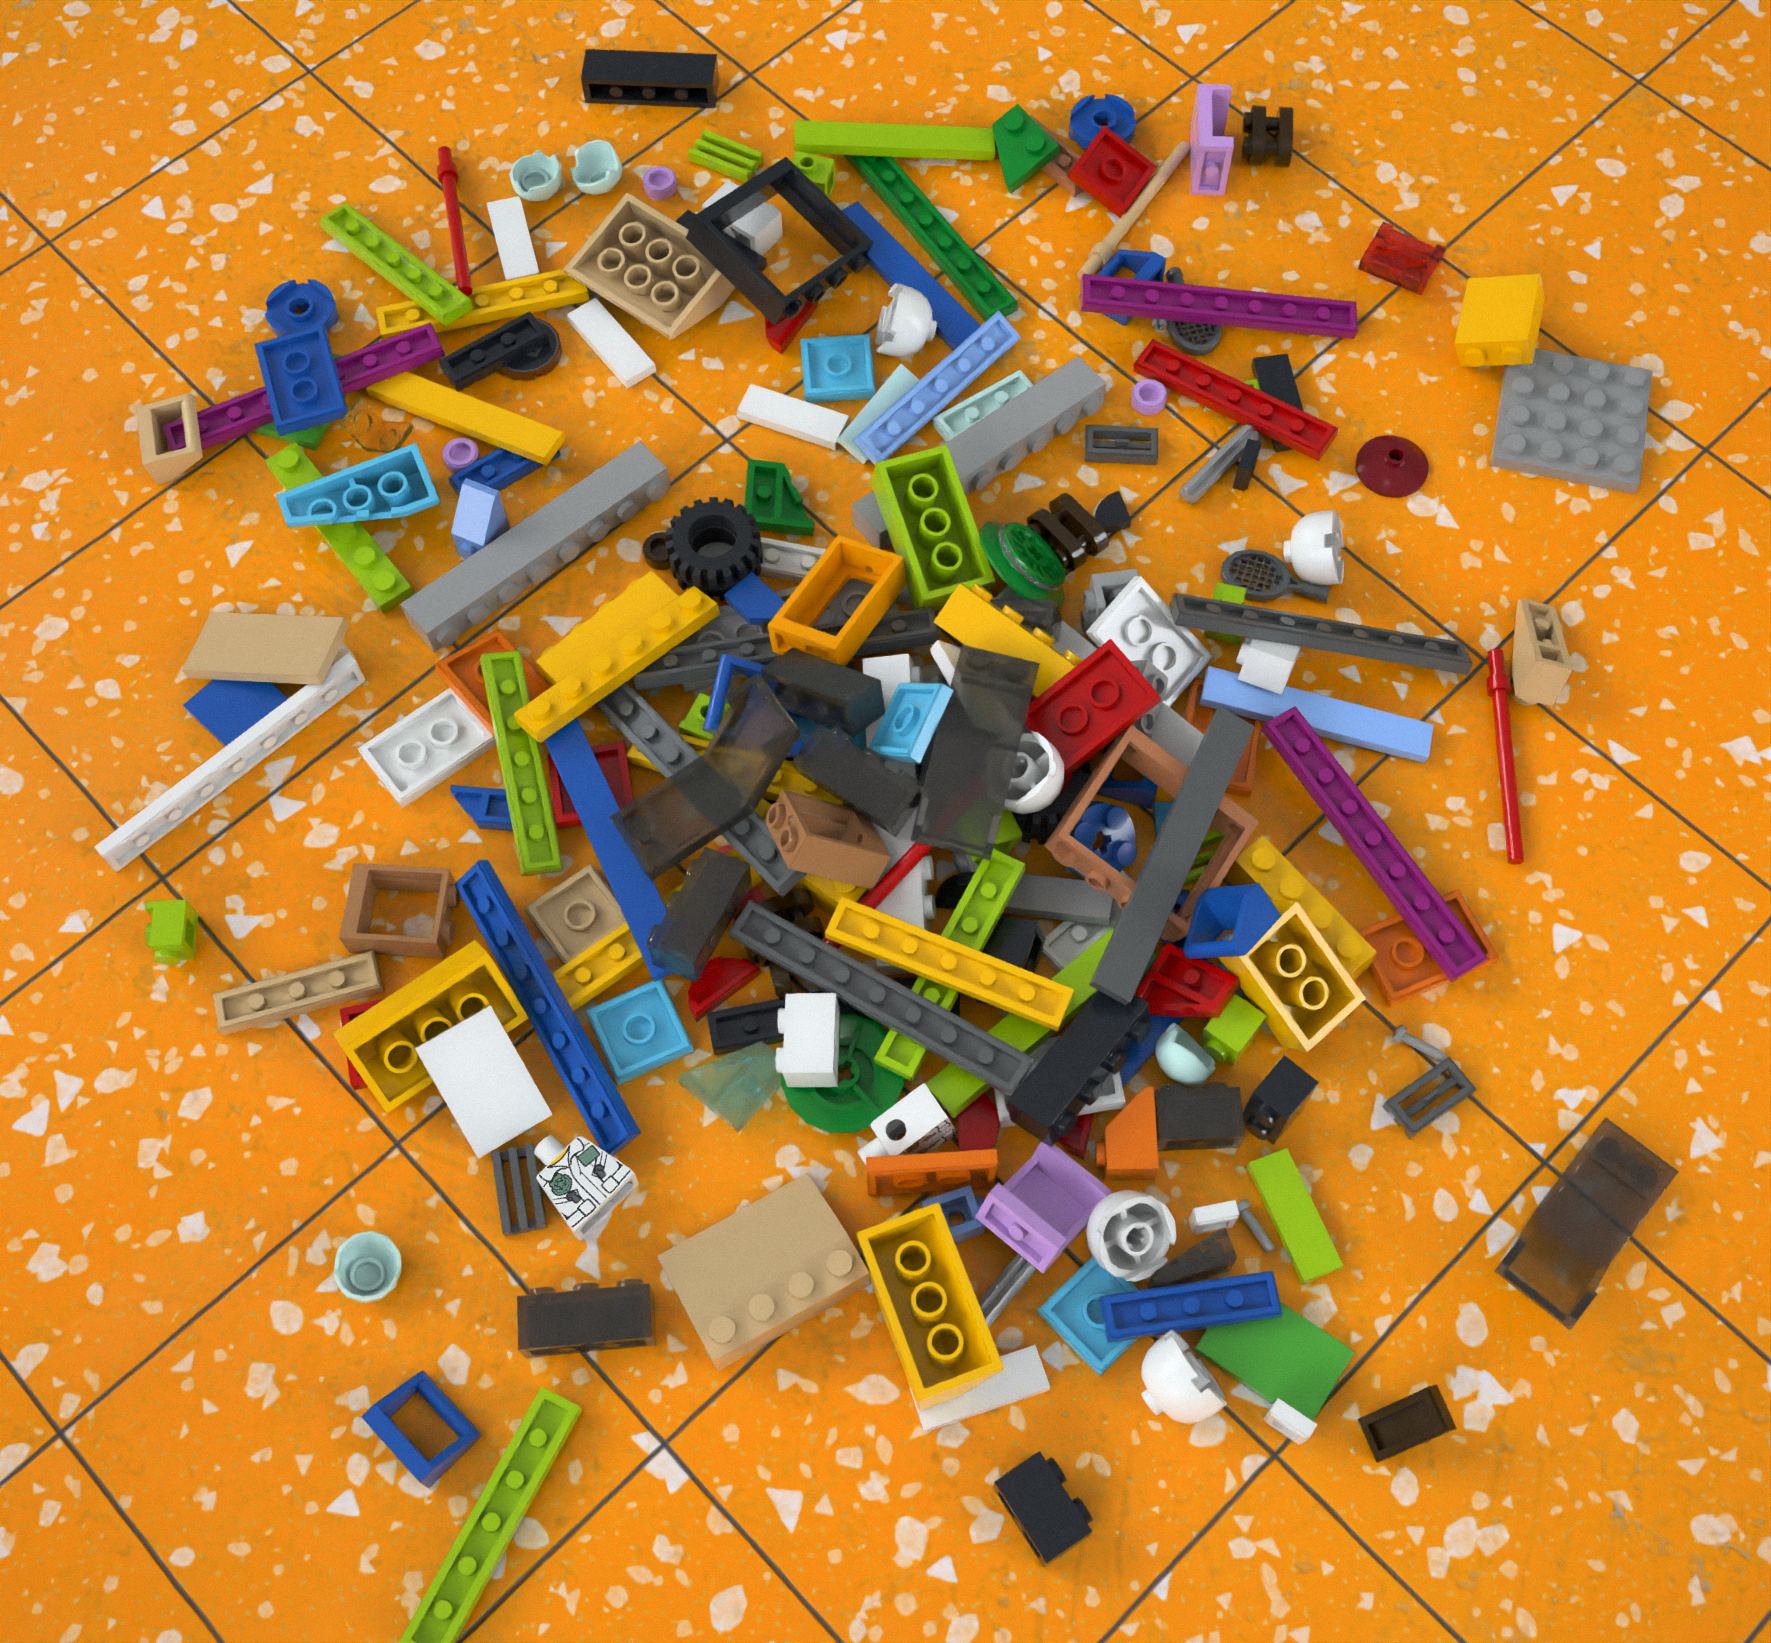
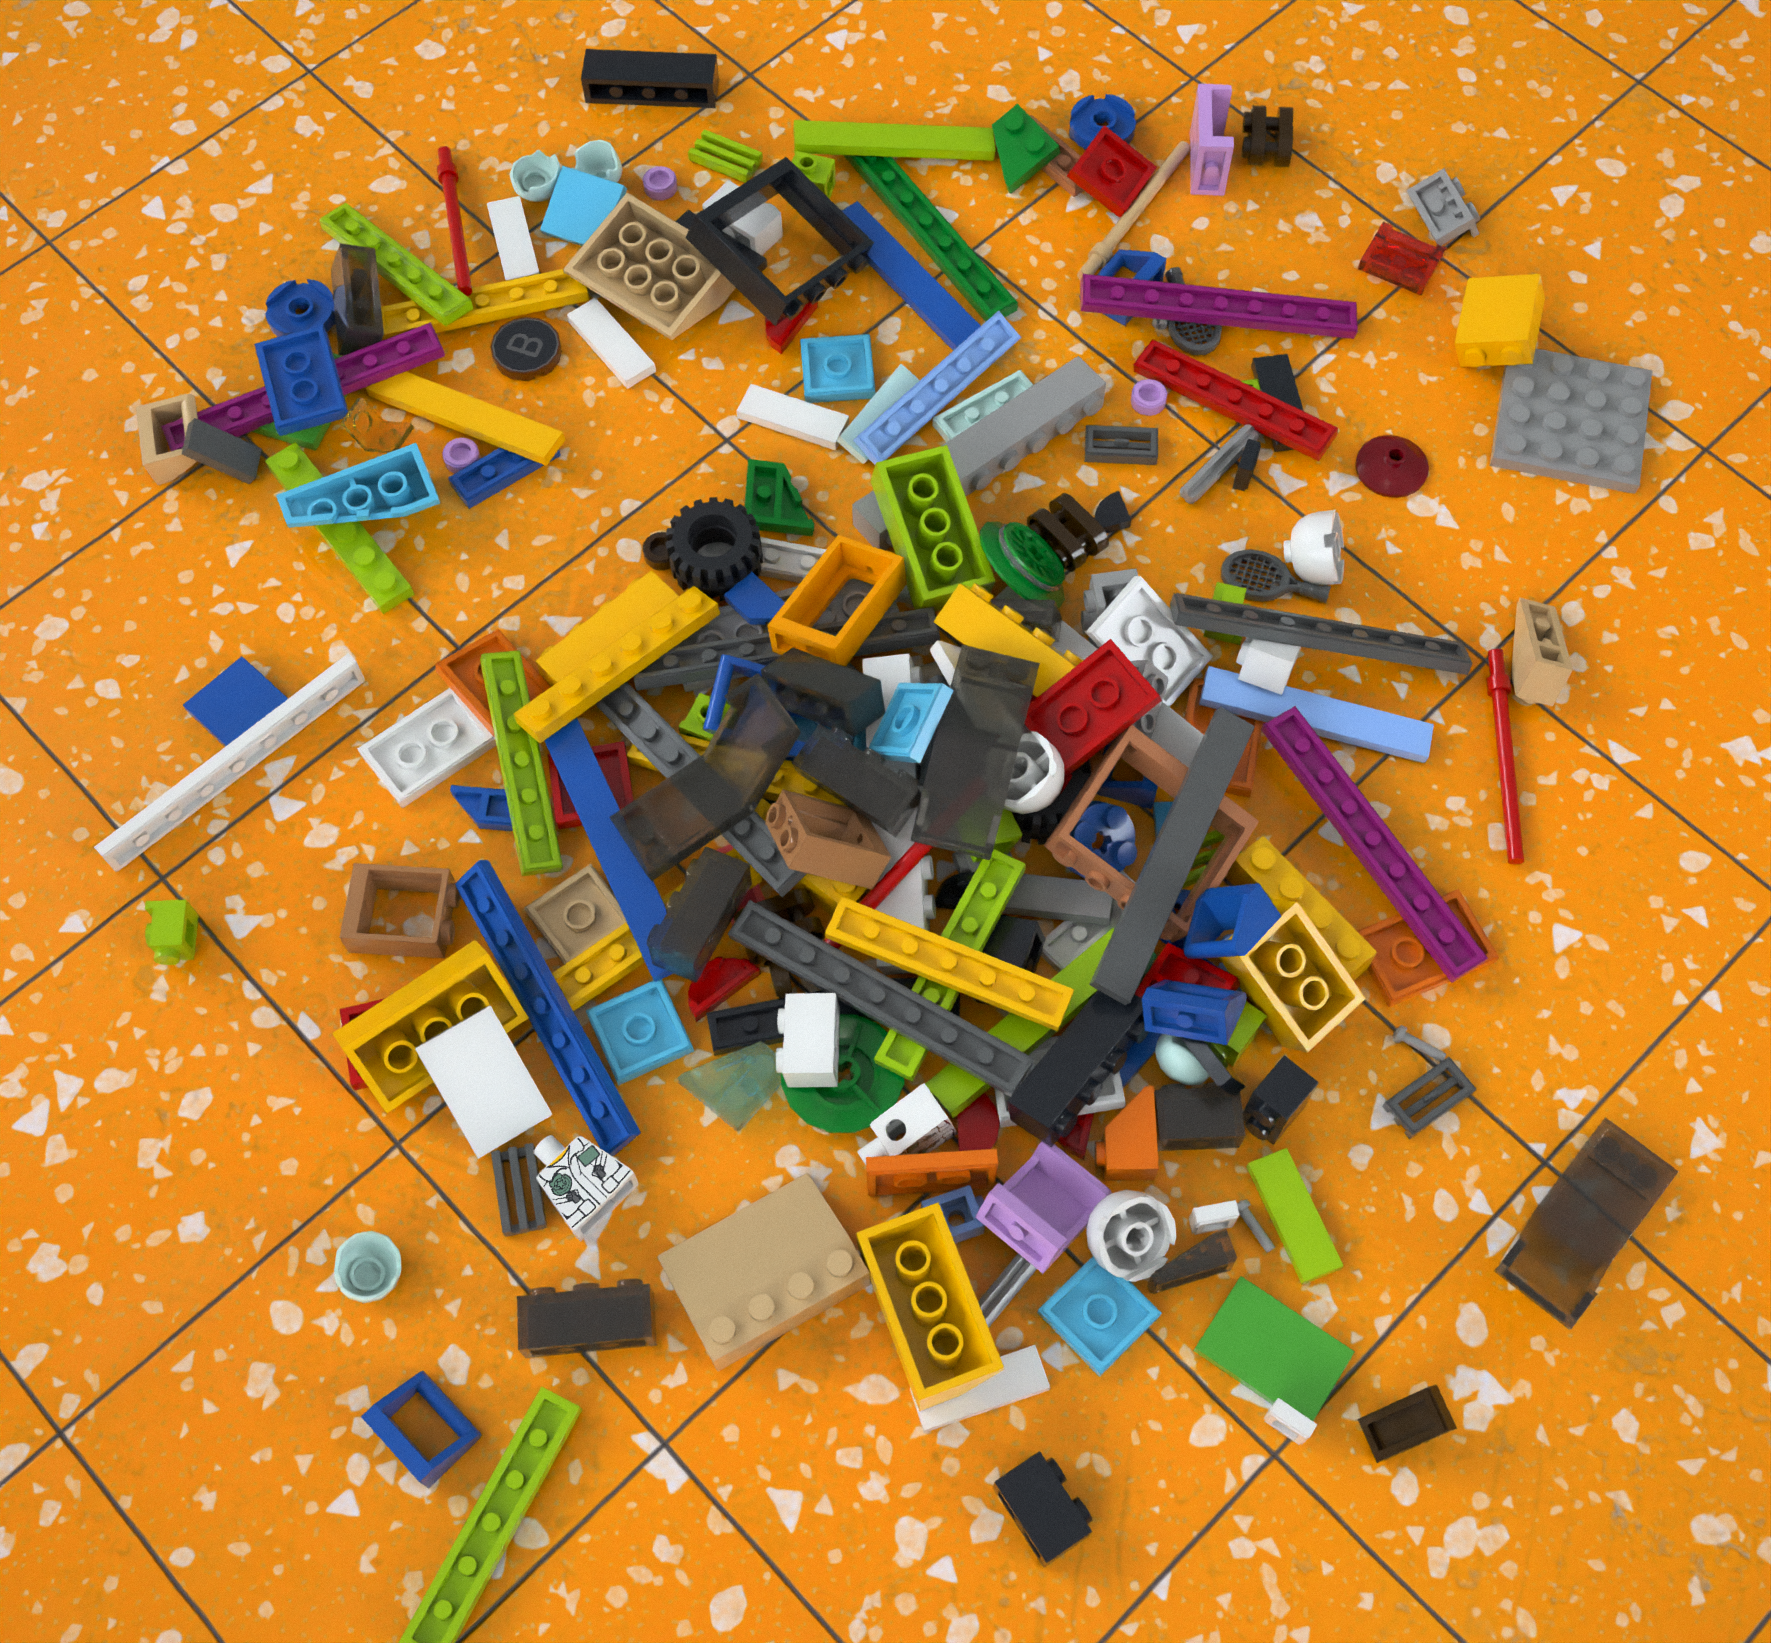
(221, 451): none -> dark grey tile
(266, 648): tan tile -> none
(298, 993): tan tile -> none
(356, 298): none -> clear smoke brick
(477, 518): slope -> none
(493, 351): black tile -> none
(536, 546): light grey brick -> none
(579, 205): none -> medium azure tile
(904, 323): white cylinder -> none
(1179, 1382): white cylinder -> none
(1190, 1306): blue tile -> none
(1192, 1010): none -> blue tile
(1215, 1065): none -> black tile
(1442, 207): none -> light grey bracket

